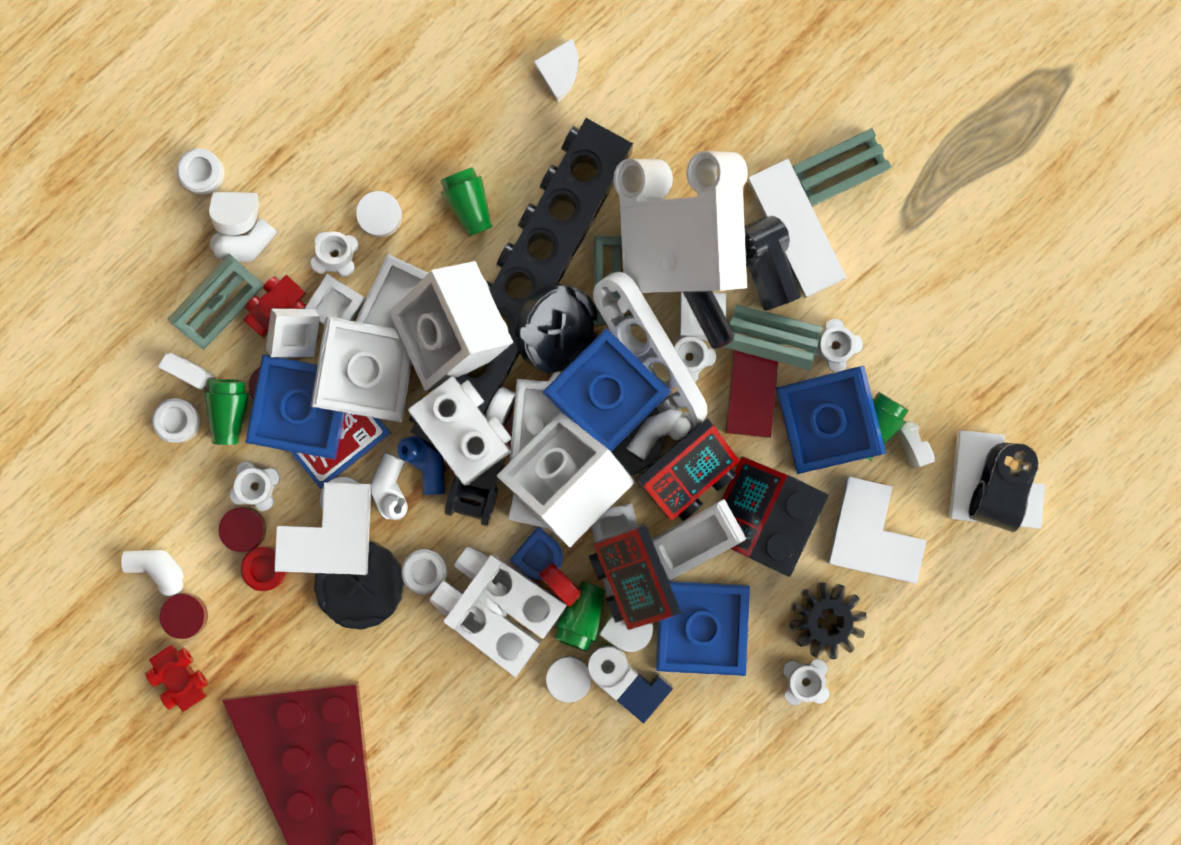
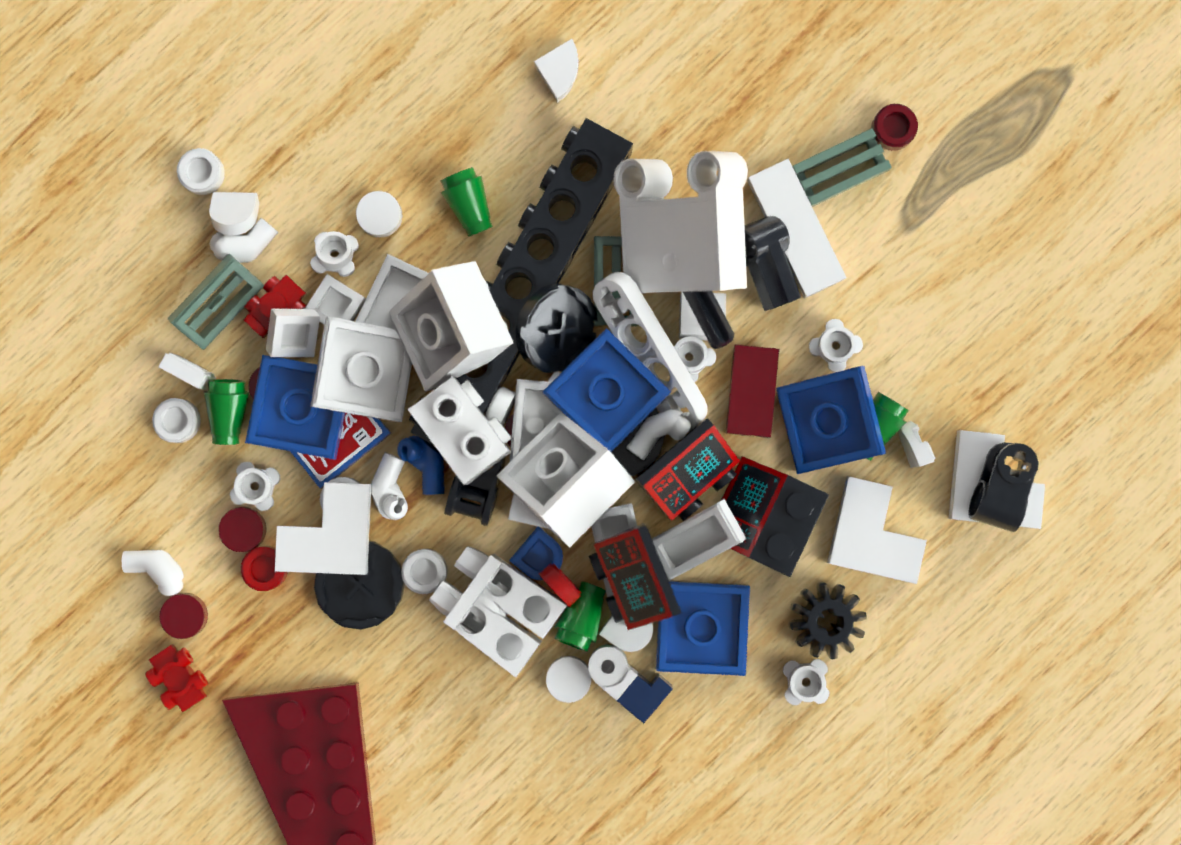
(774, 332): sand green tile -> none
(895, 126): none -> dark red tile

